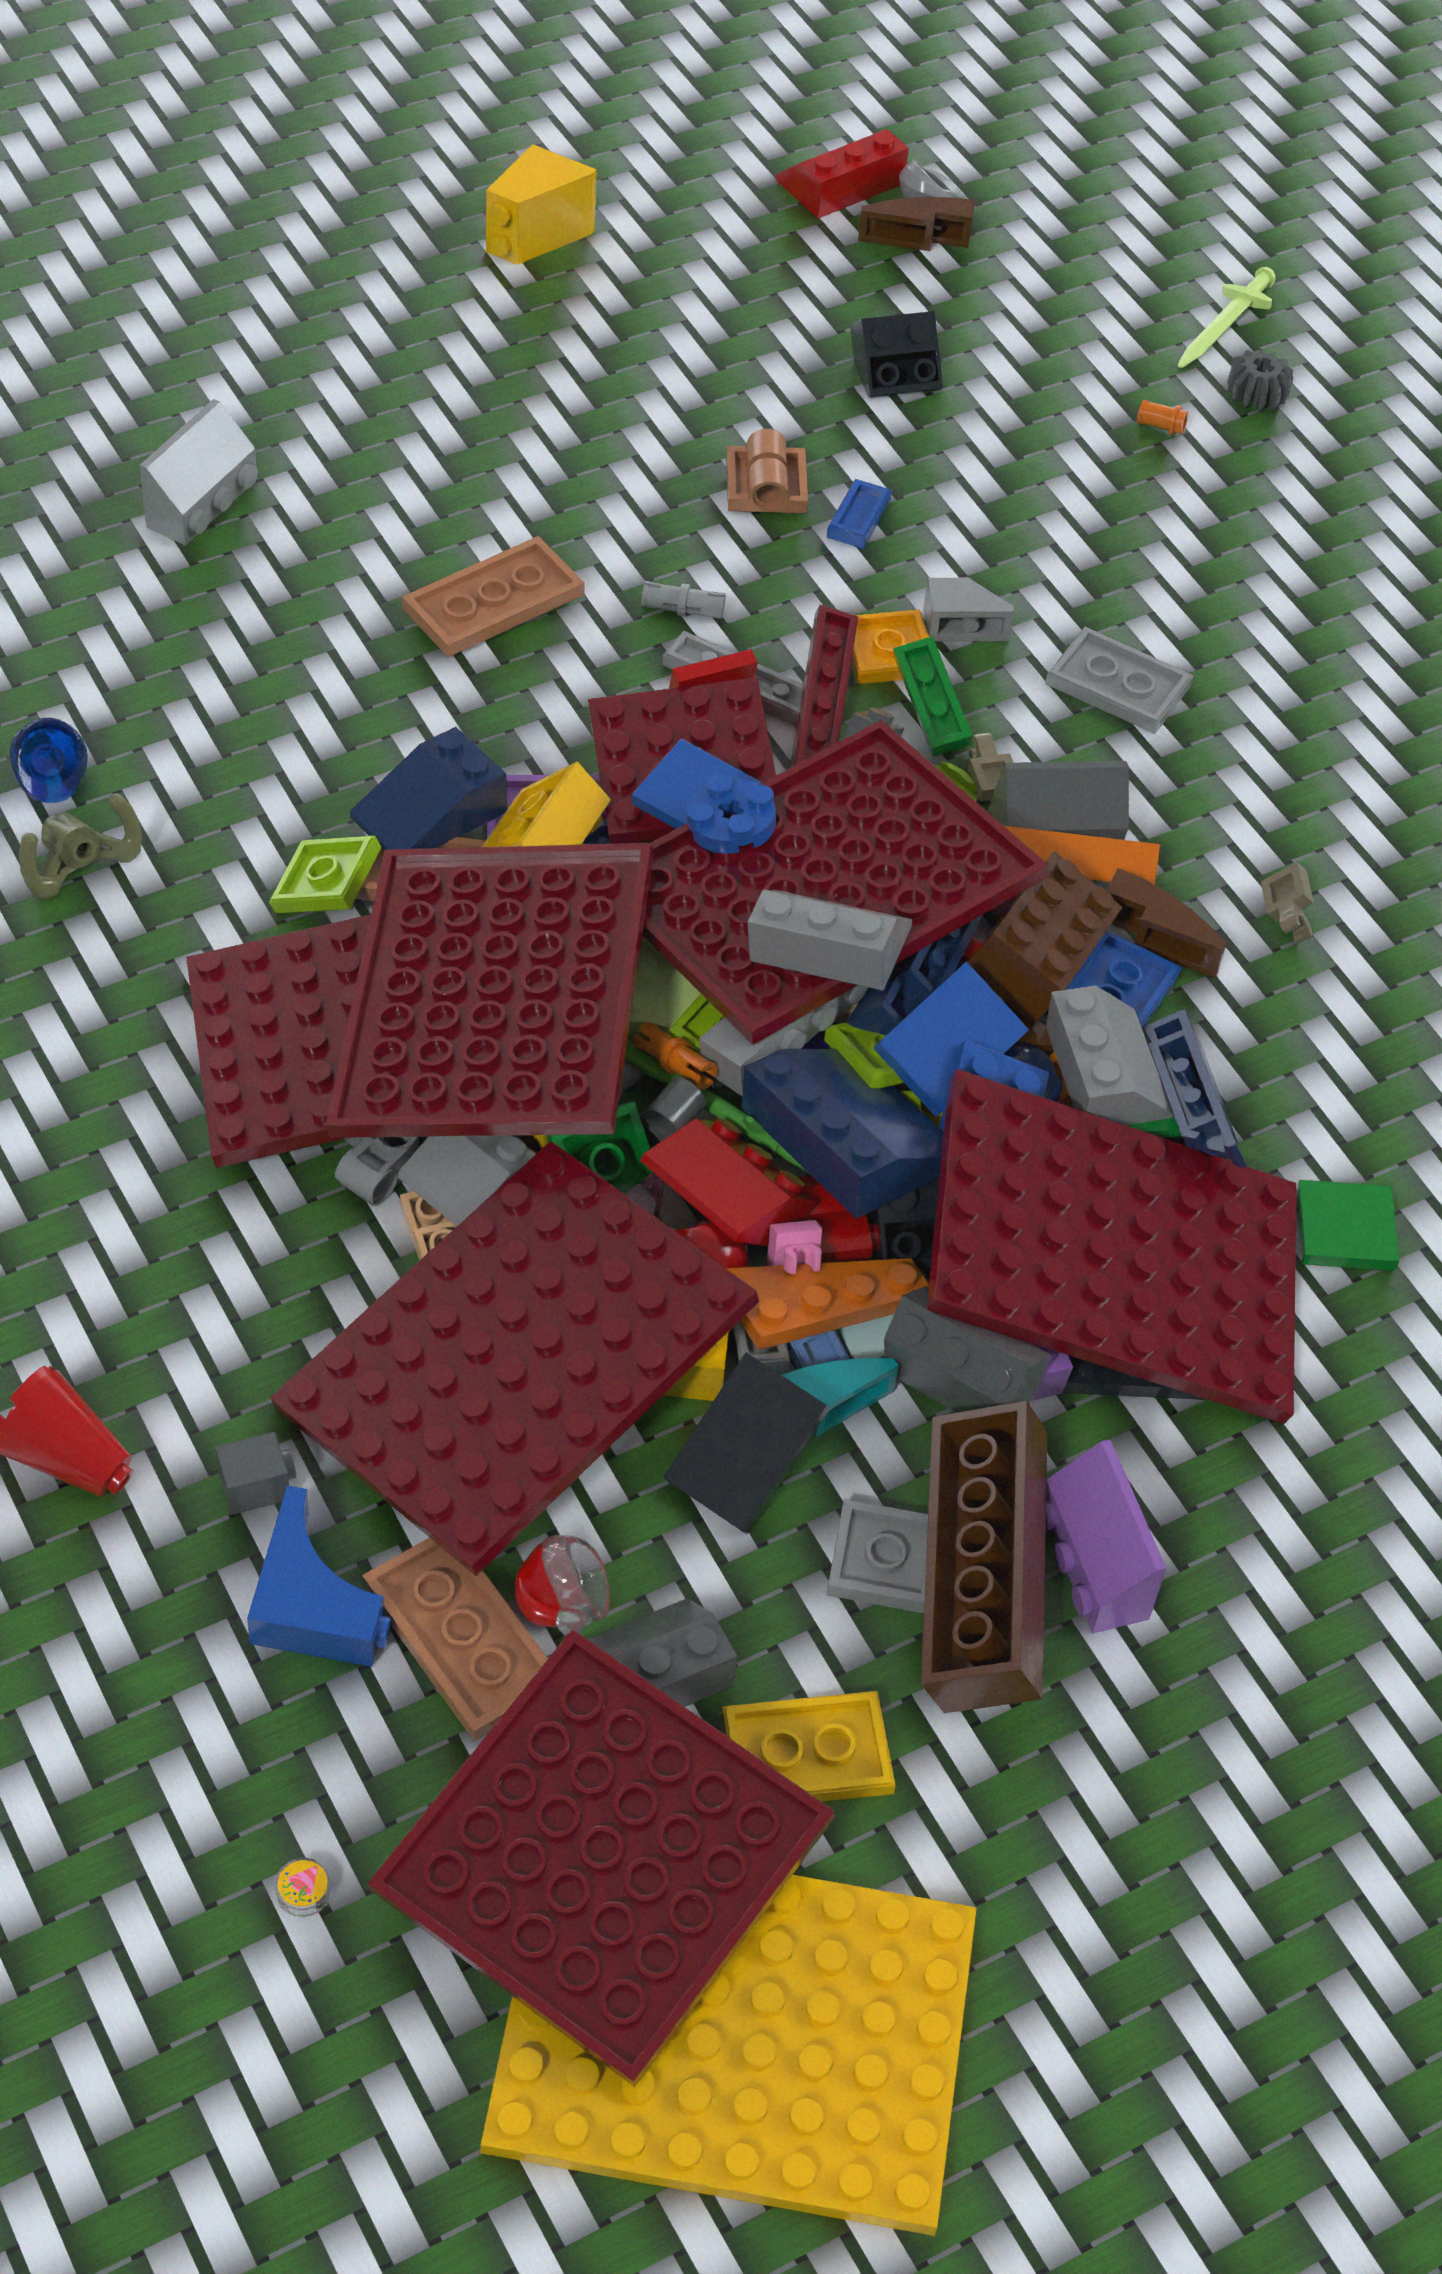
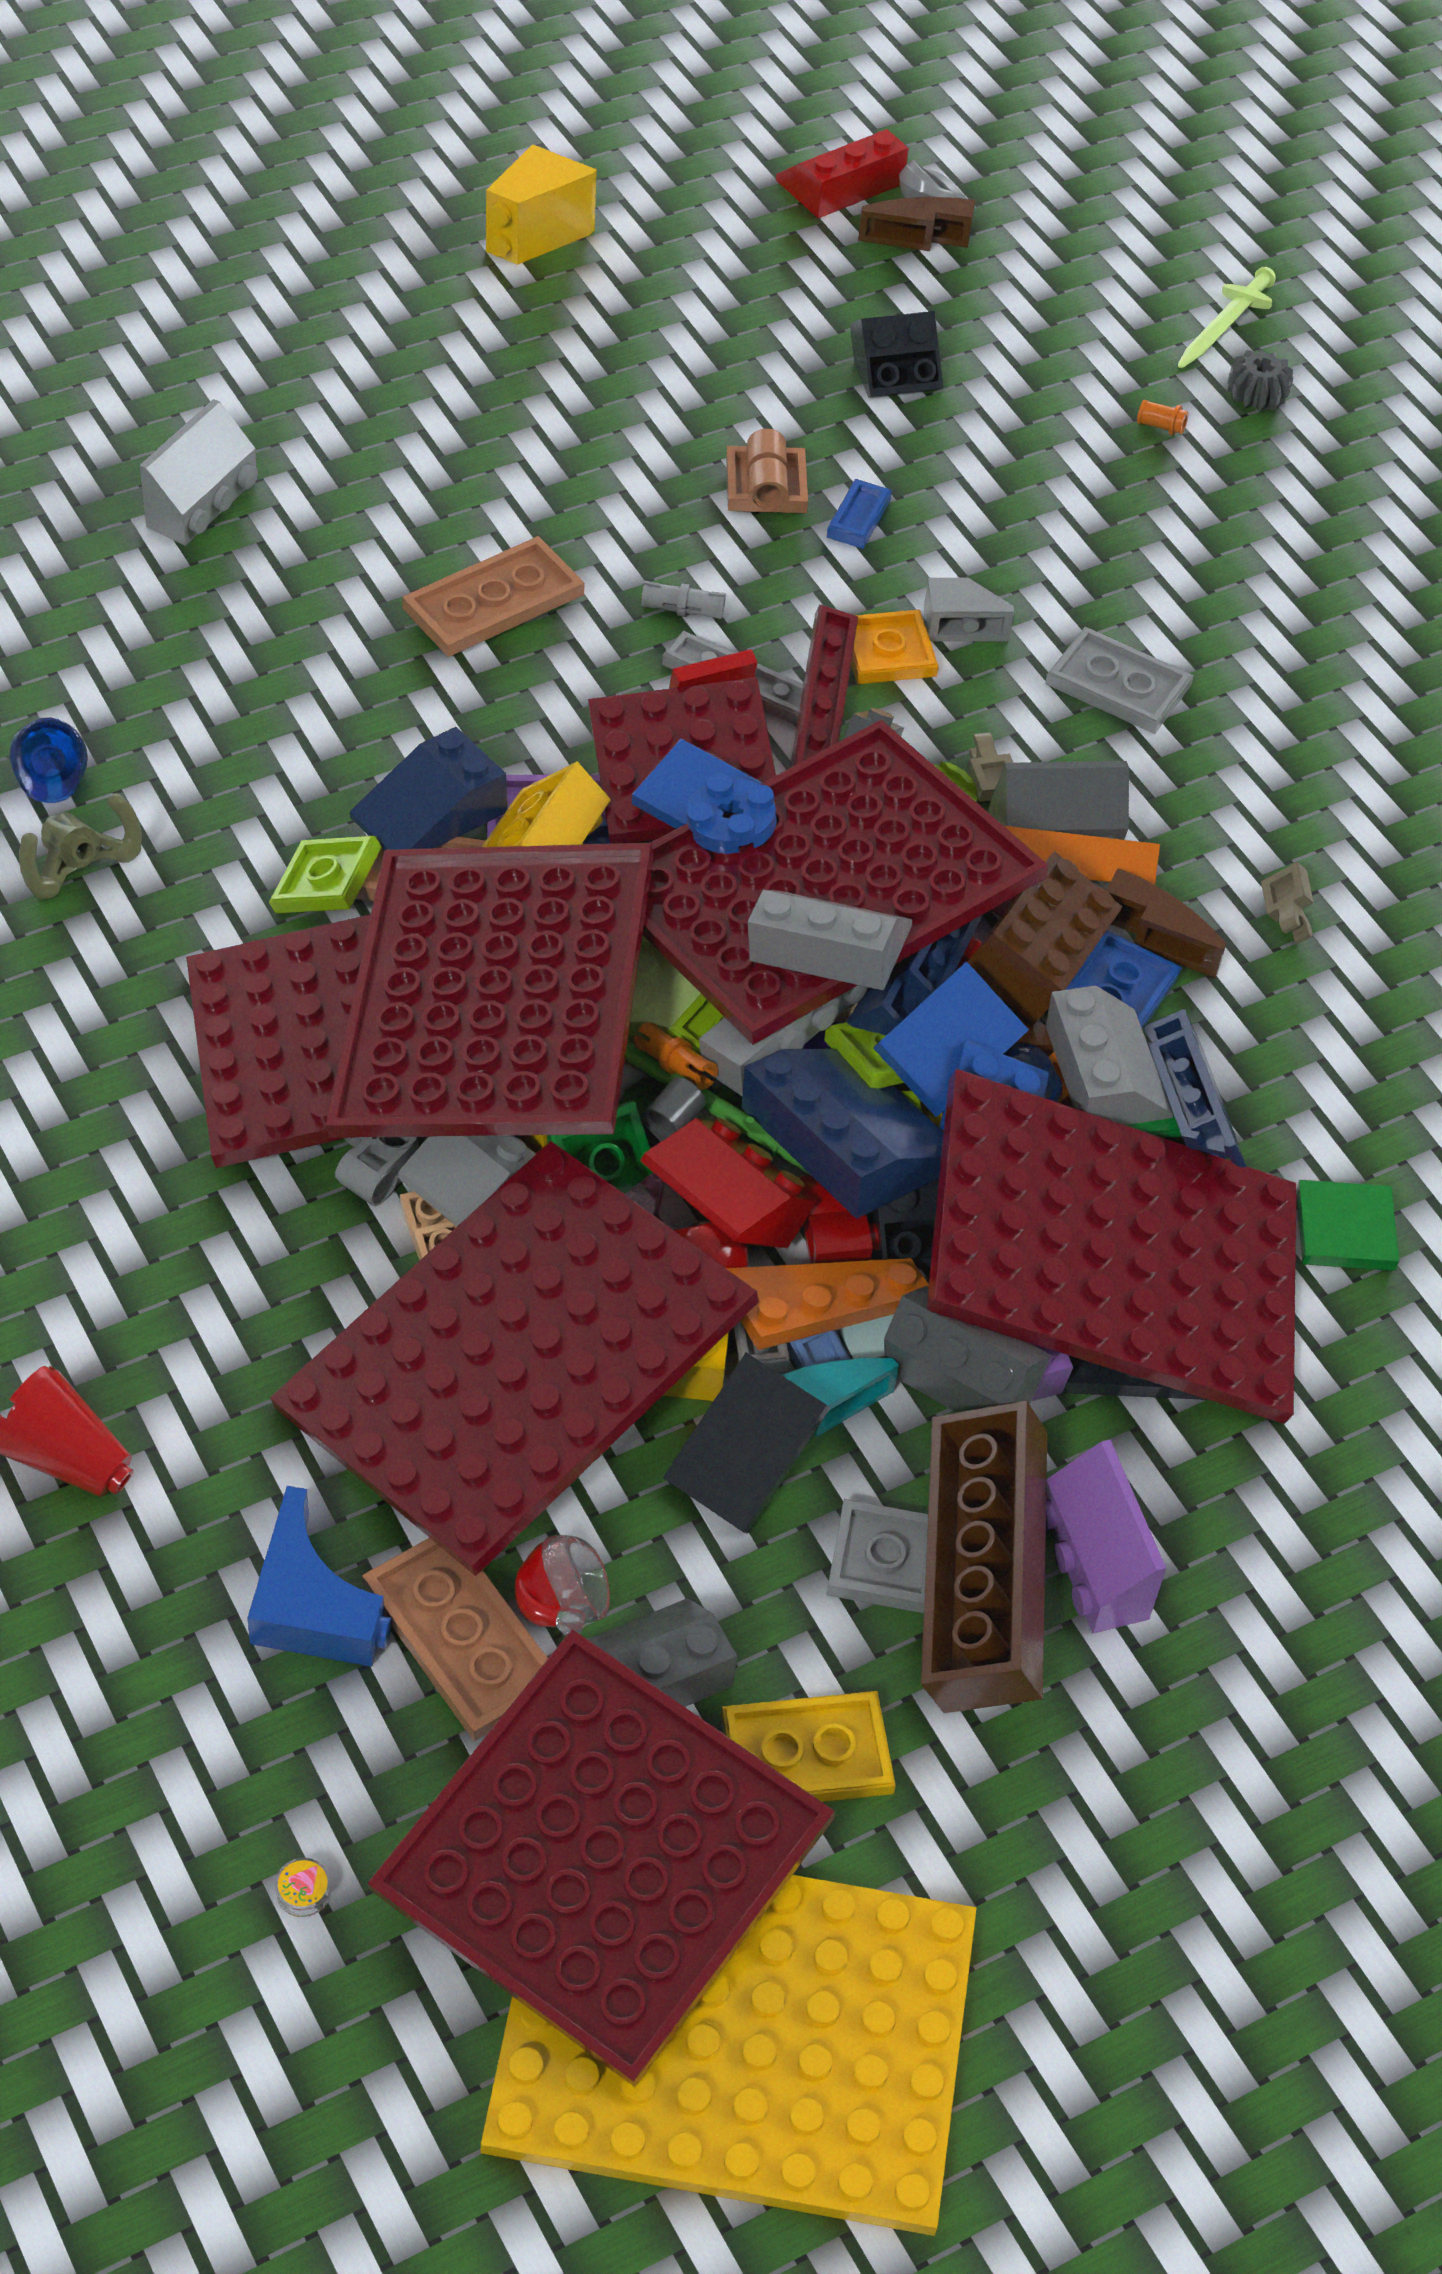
(254, 1472): dark grey brick -> none
(795, 1244): bright pink tile -> none
(932, 696): green plate -> none

